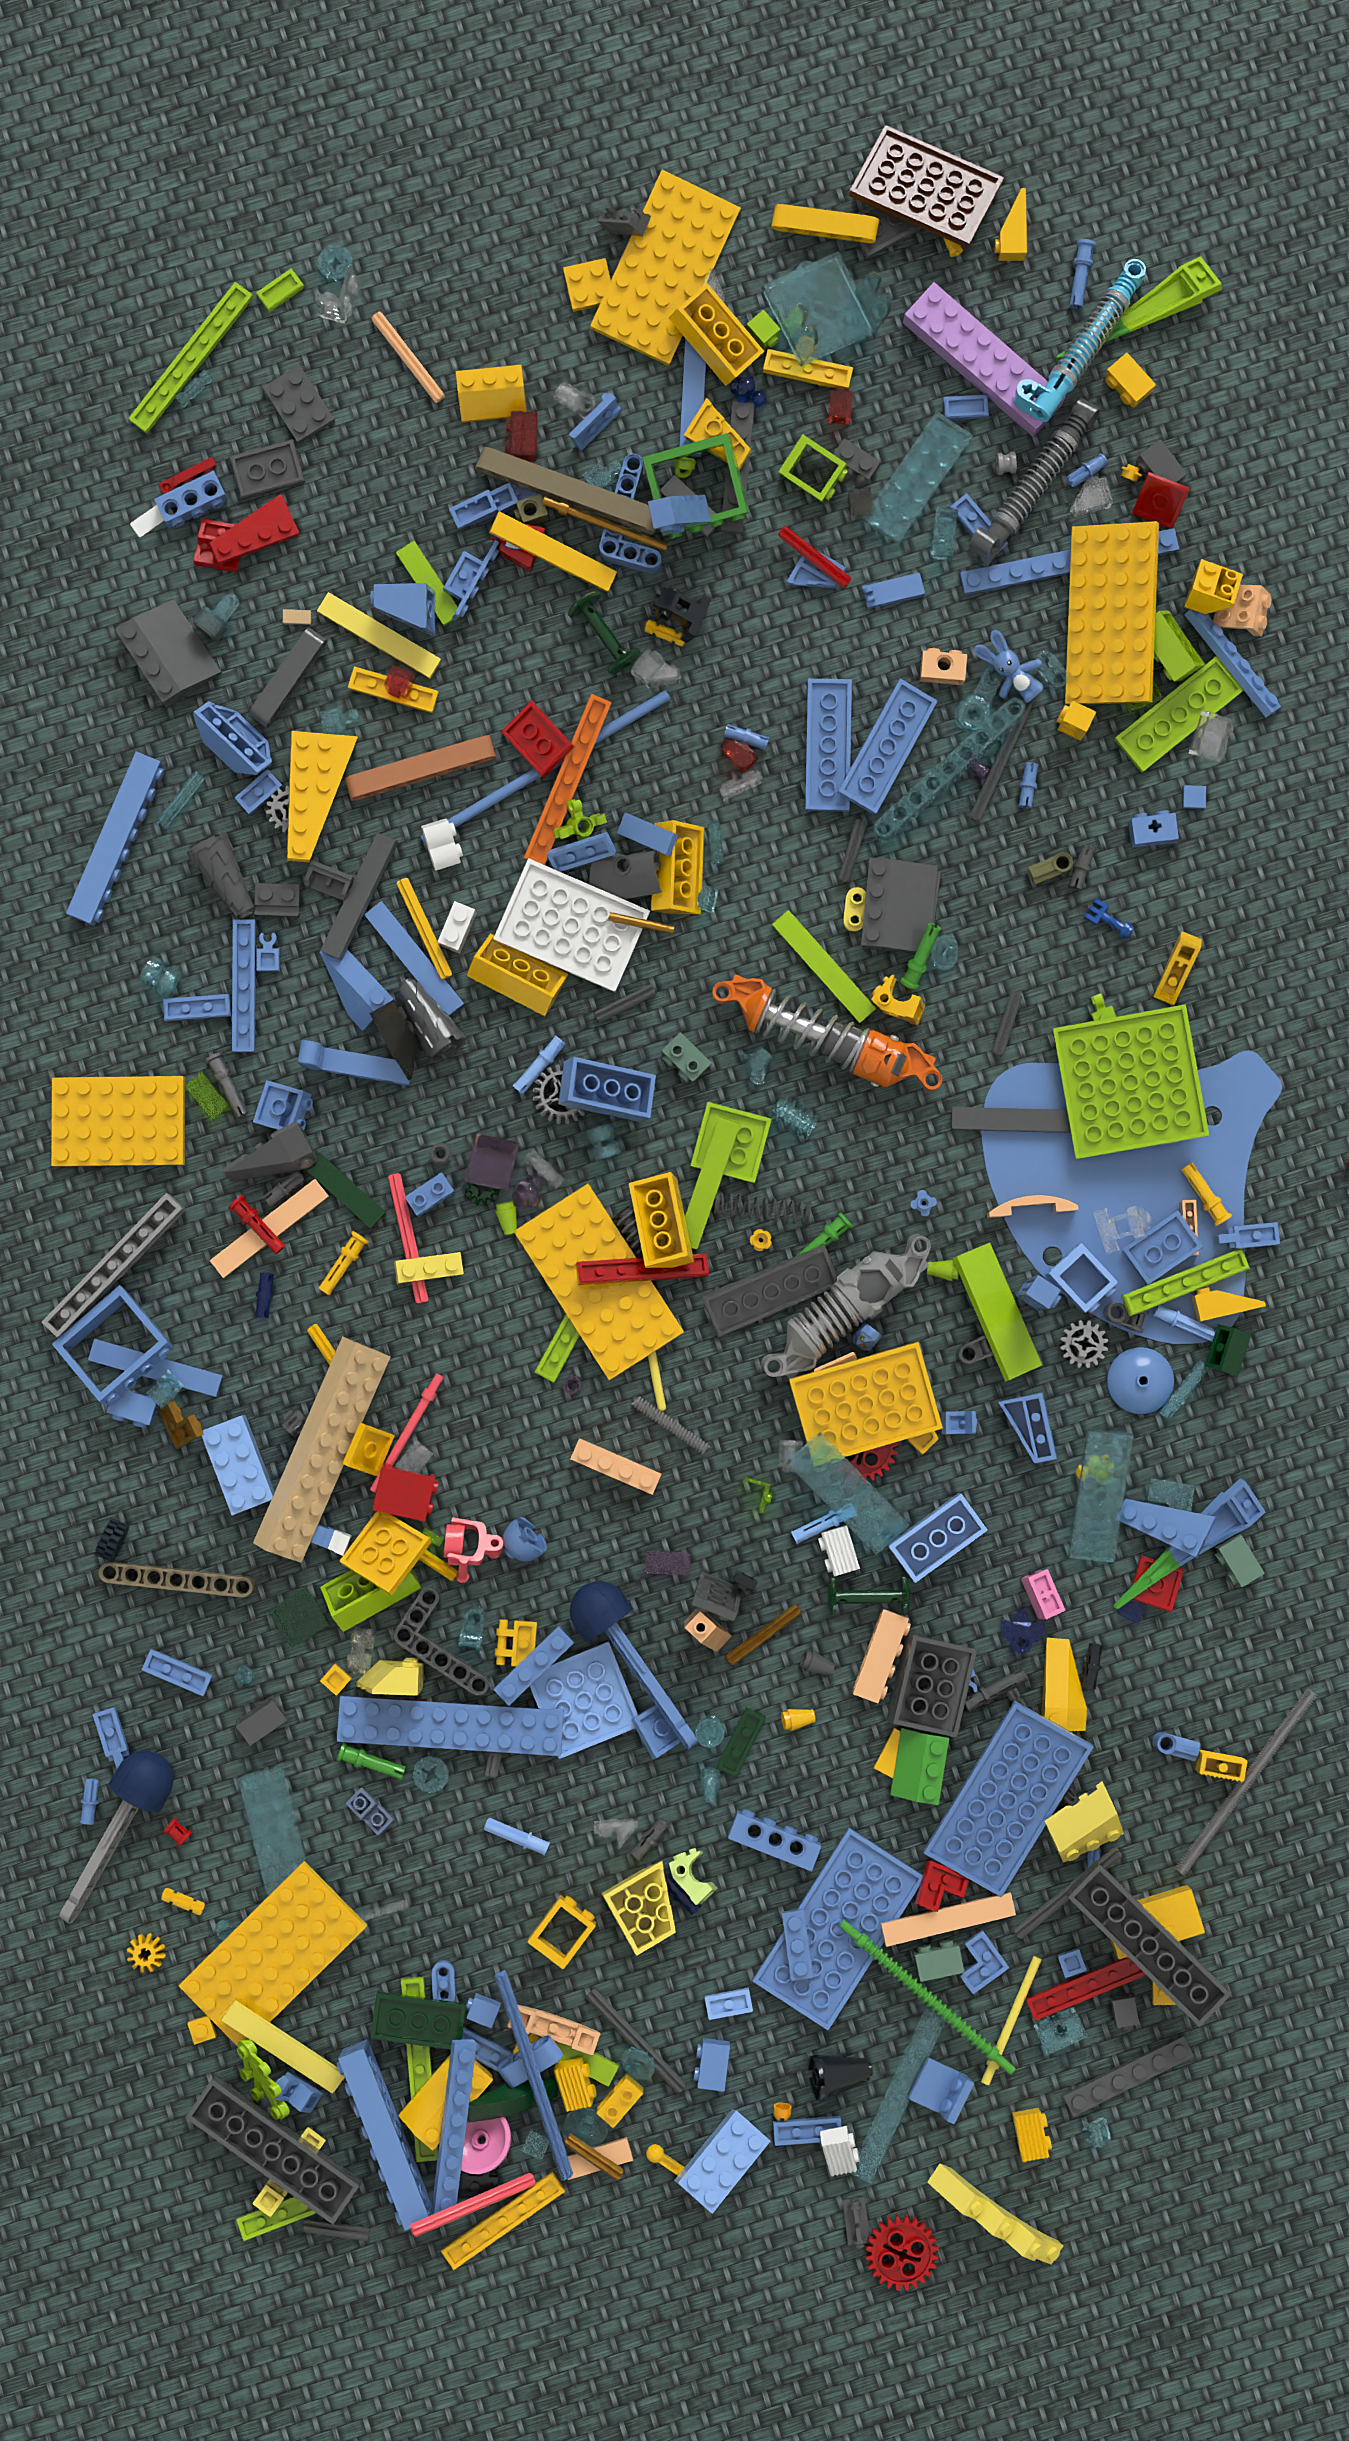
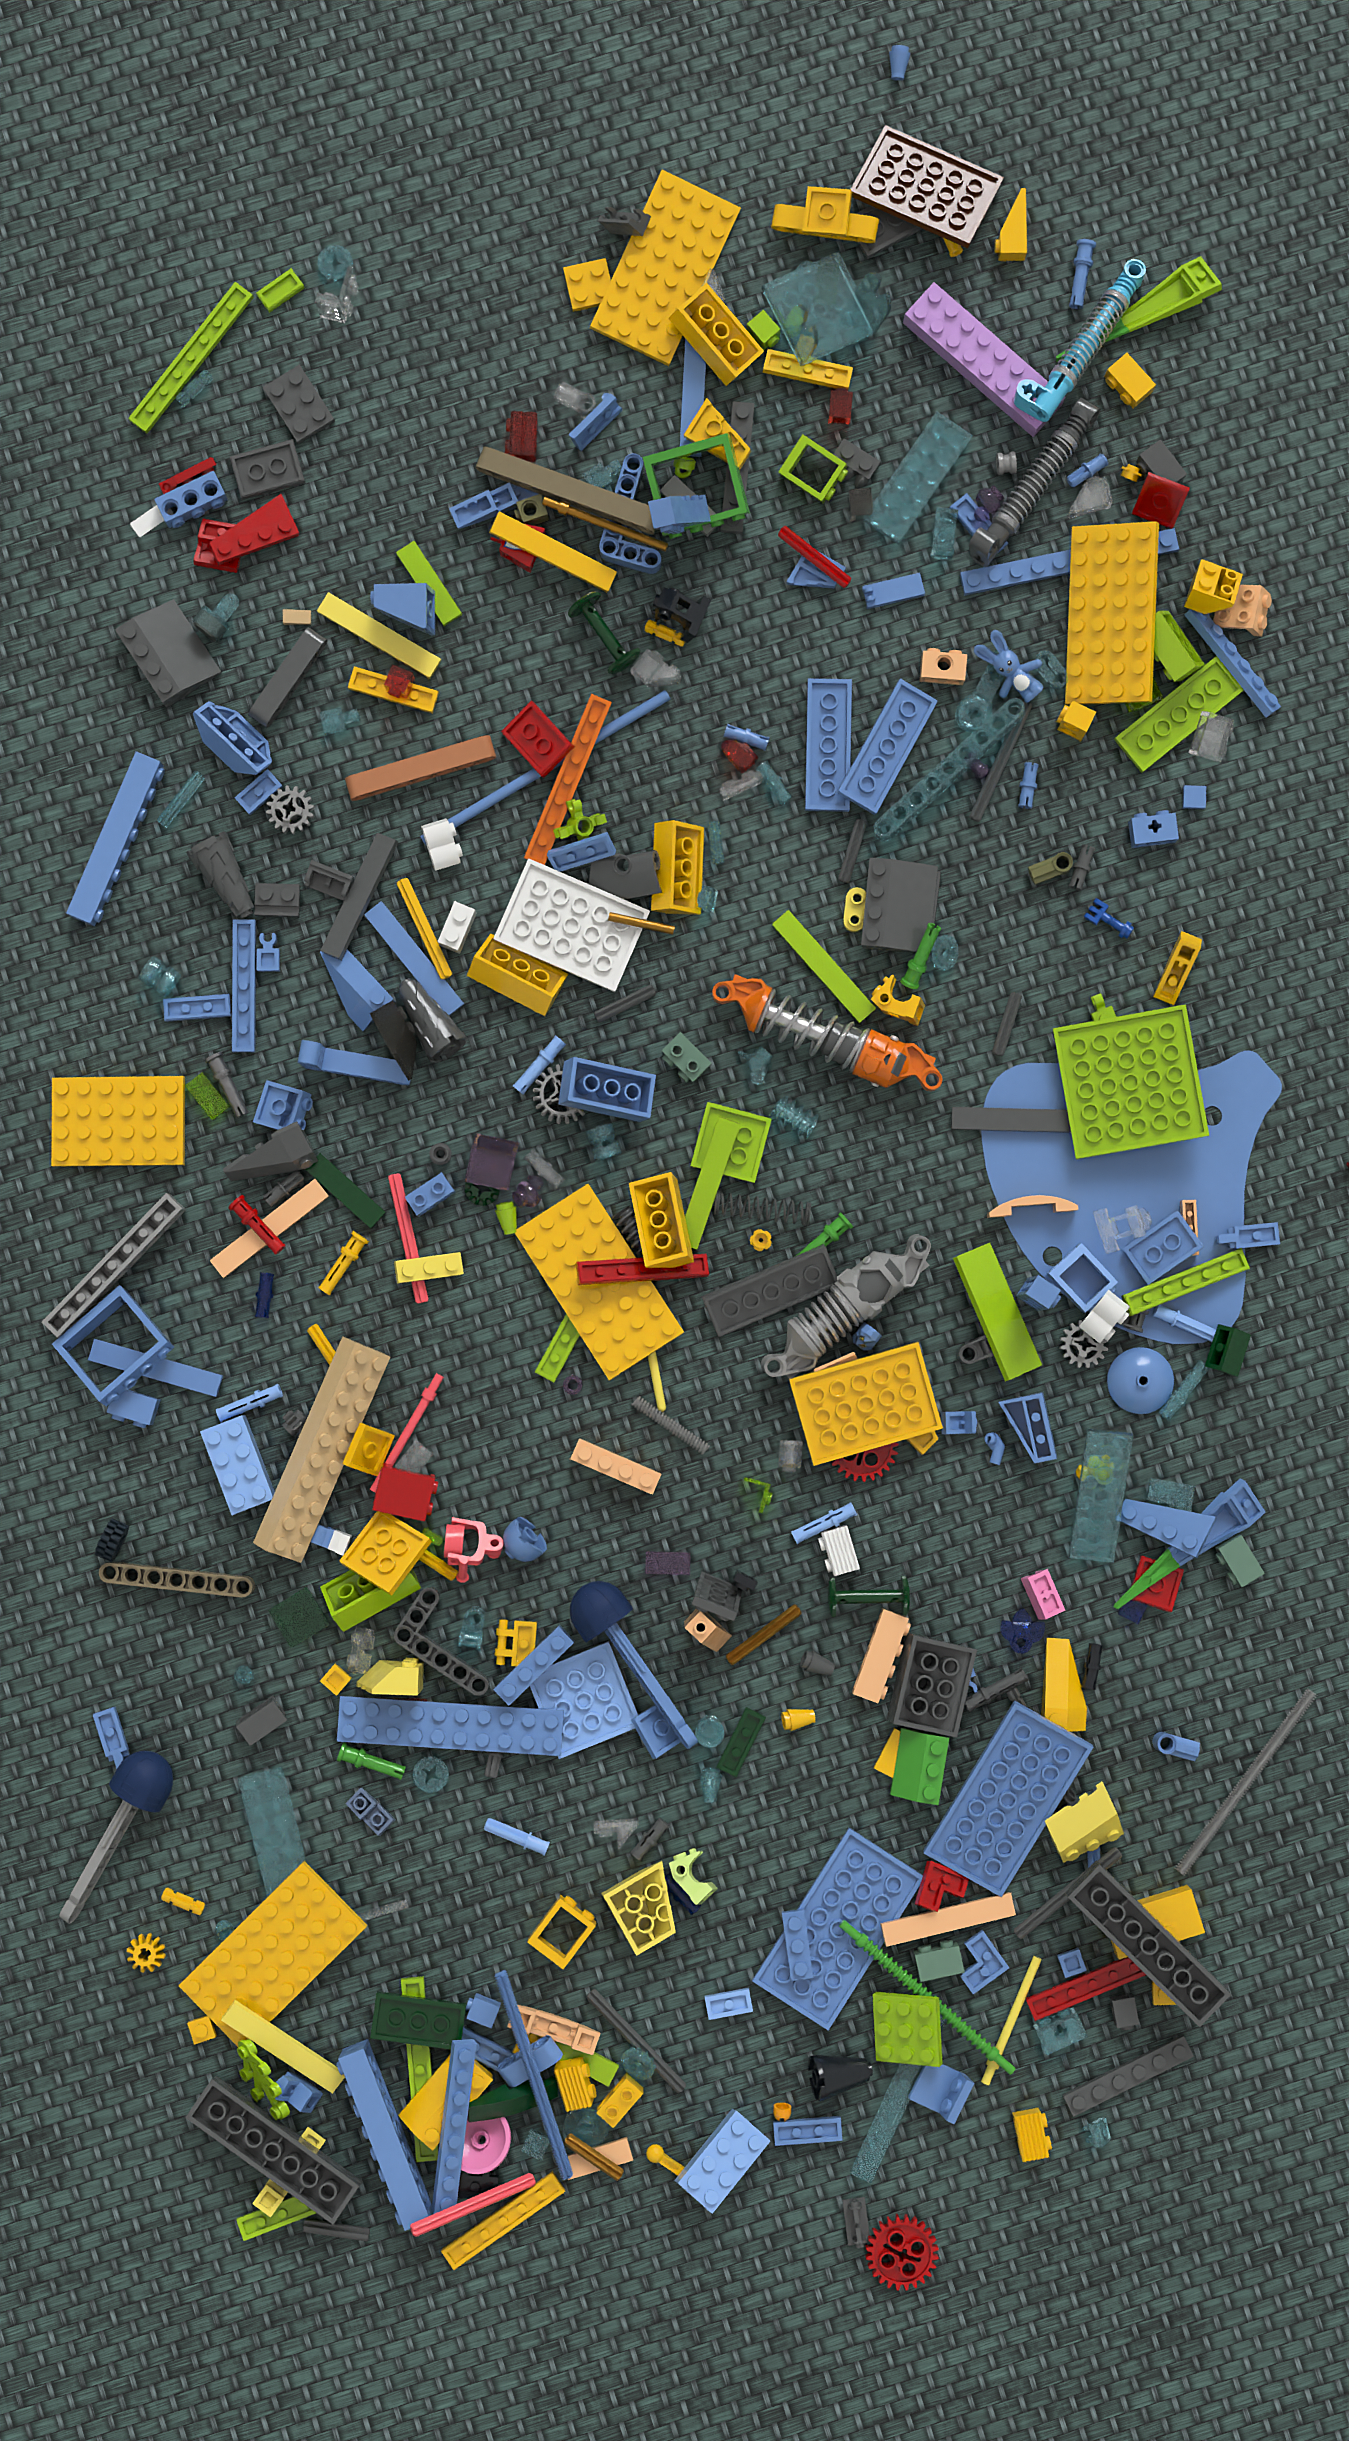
(89, 1801): medium blue axle -> none
(164, 1389): clear light blue brick -> none
(177, 1672): medium blue plate -> none
(177, 1832): red bush -> none
(180, 1430): pearl gold plate -> none
(274, 1392): none -> light blue pin
(315, 774): yellow wing -> none
(408, 357): light nougat axle -> none
(443, 1982): medium blue plate -> none
(466, 575): medium blue bracket -> none
(490, 393): yellow slope -> none
(647, 834): medium blue tile -> none
(713, 2064): medium blue brick -> none
(745, 391): clear blue animal -> none
(774, 782): none -> clear light blue pin
(804, 1858): medium blue brick -> none
(827, 211): none -> yellow plate
(839, 2150): white brick -> none
(848, 1493): clear light blue plate -> none
(899, 60): none -> medium blue cone
(907, 2029): none -> lime plate
(917, 1203): medium blue plate -> none
(937, 1537): light blue brick -> none
(943, 1269): lime cone -> none
(966, 407): medium blue tile -> none
(991, 501): none -> clear purple animal
(996, 2220): light yellow arch -> none
(997, 1447): none -> medium blue arm
(1104, 1316): none -> white brick
(1211, 1202): yellow pin -> none
(1216, 1304): yellow slope -> none
(1221, 1765): yellow brick -> none

